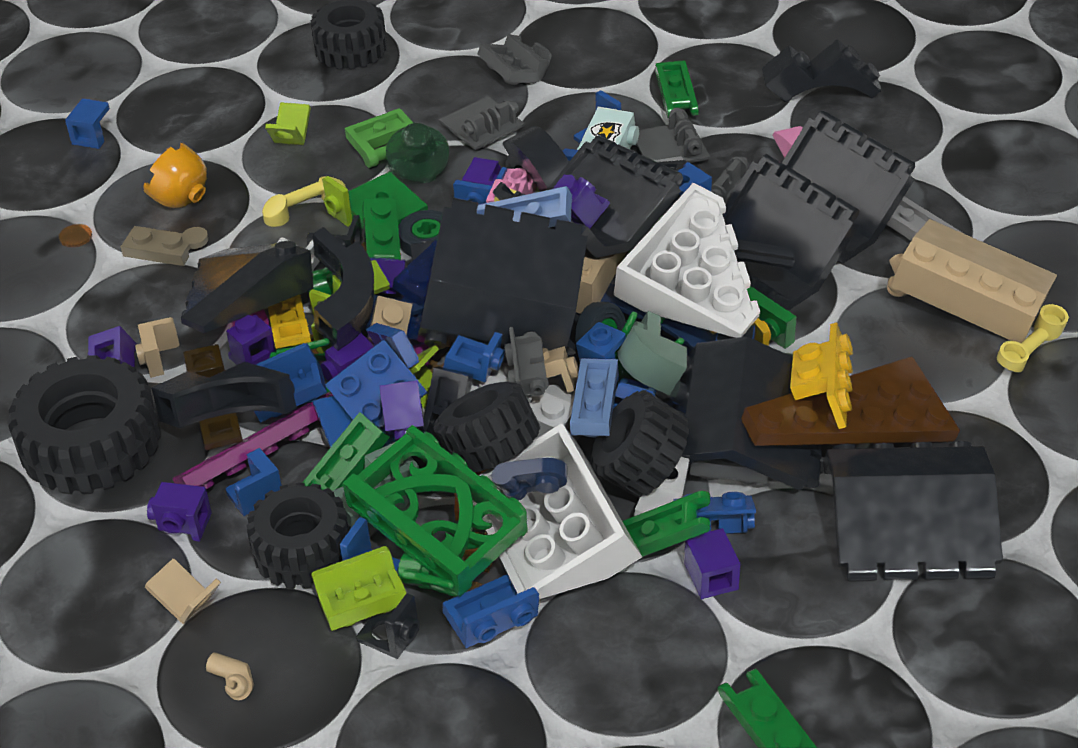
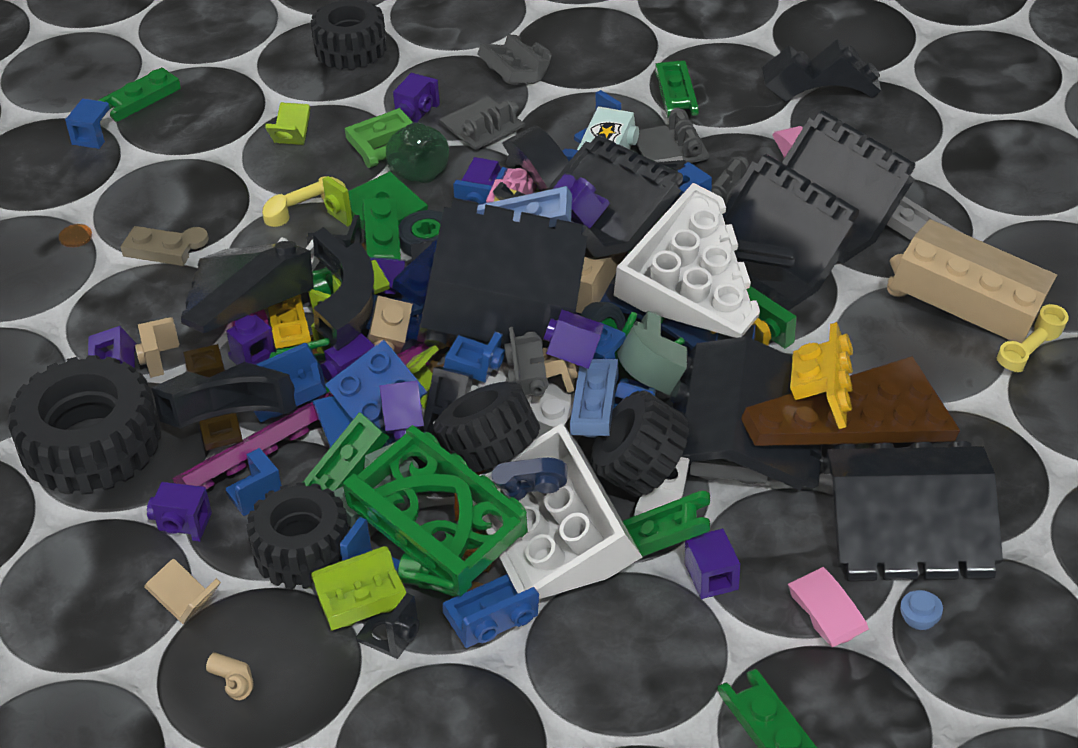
(141, 93): none -> green hinge
(177, 178): light orange cylinder -> none
(396, 340): blue tile -> none
(416, 96): none -> dark purple brick
(573, 338): none -> dark purple brick
(732, 510): blue hinge -> none
(829, 607): none -> bright pink slope
(921, 609): none -> medium blue plate

